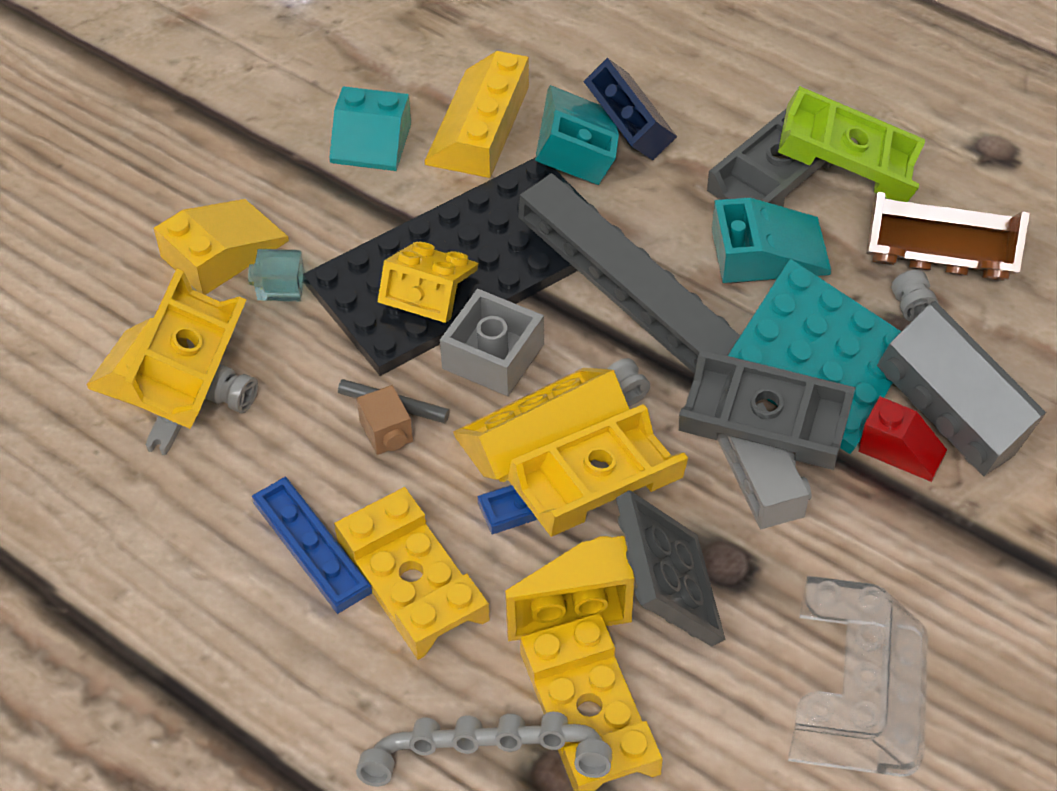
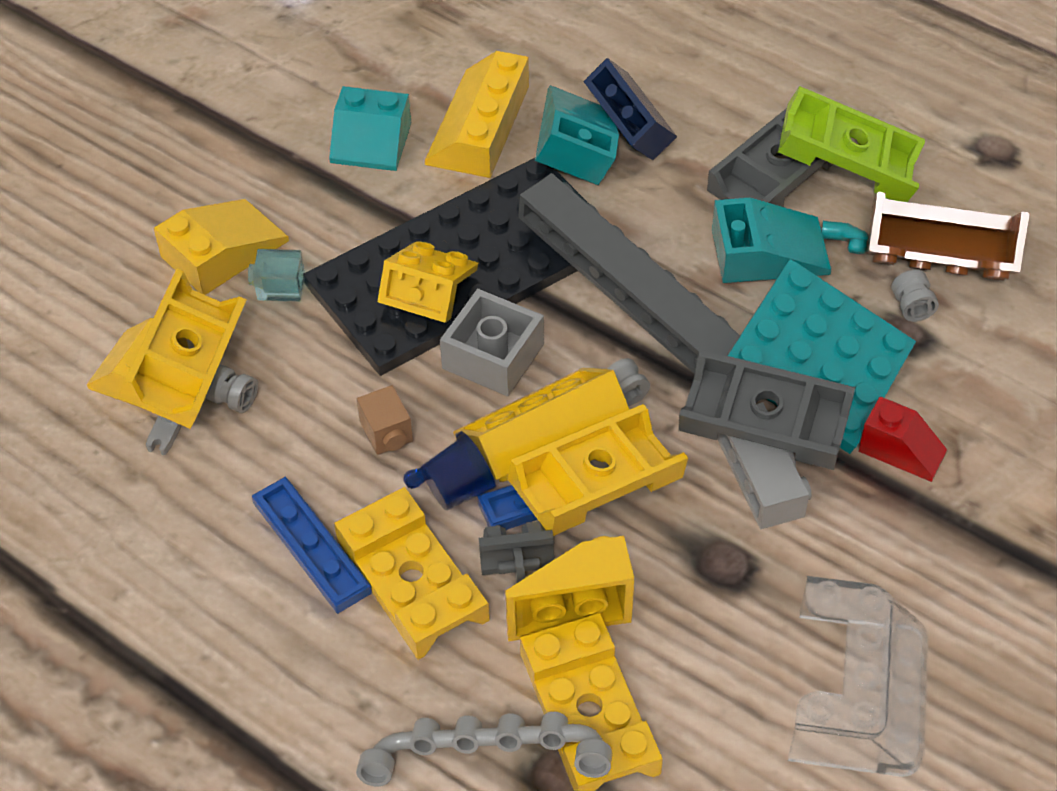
(411, 405): dark grey bar -> none
(454, 473): none -> clear blue hat
(515, 552): none -> dark grey hips
(669, 569): dark grey plate -> none
(846, 232): none -> teal arm
(961, 389): slope -> none

